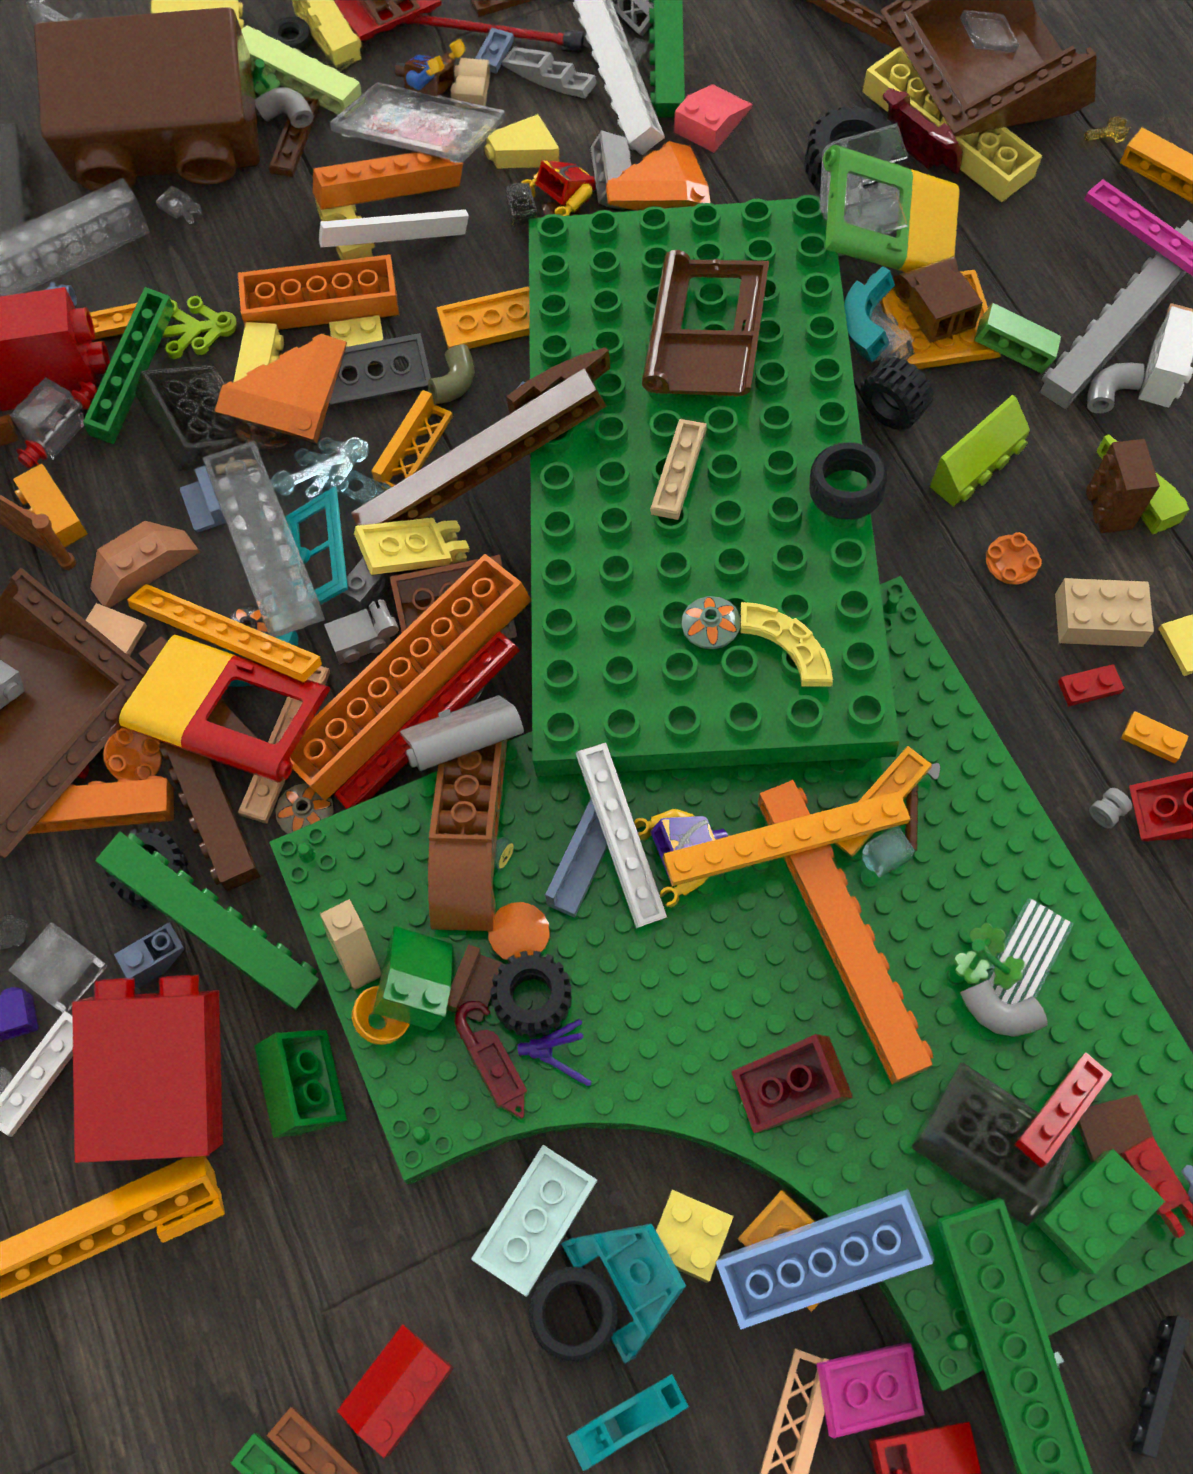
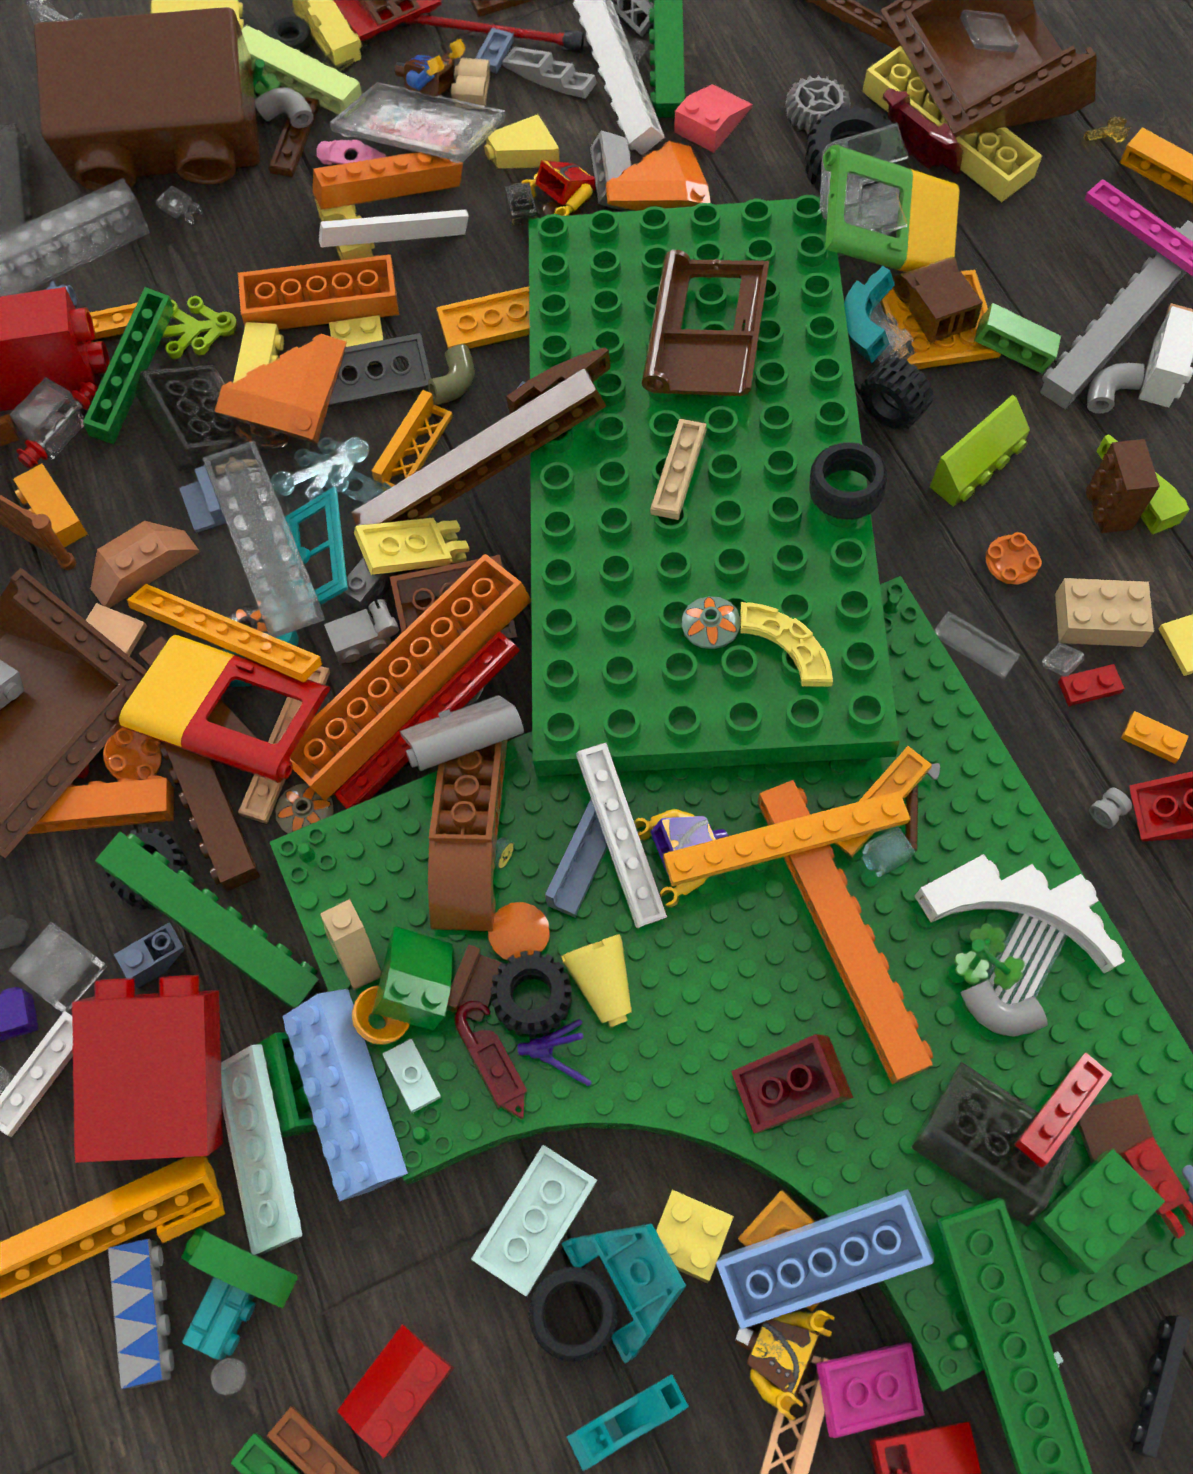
(140, 1314): none -> light grey brick
(219, 1319): none -> teal brick
(229, 1376): none -> clear tile
(239, 1267): none -> green arch
(258, 1152): none -> light aqua plate
(334, 151): none -> bright pink piece
(344, 1095): none -> light blue brick
(411, 1075): none -> light aqua plate
(602, 978): none -> light yellow cone
(783, 1355): none -> torso
(813, 99): none -> light grey gear
(976, 645): none -> clear tile
(1026, 892): none -> white arch
(1063, 659): none -> clear tile

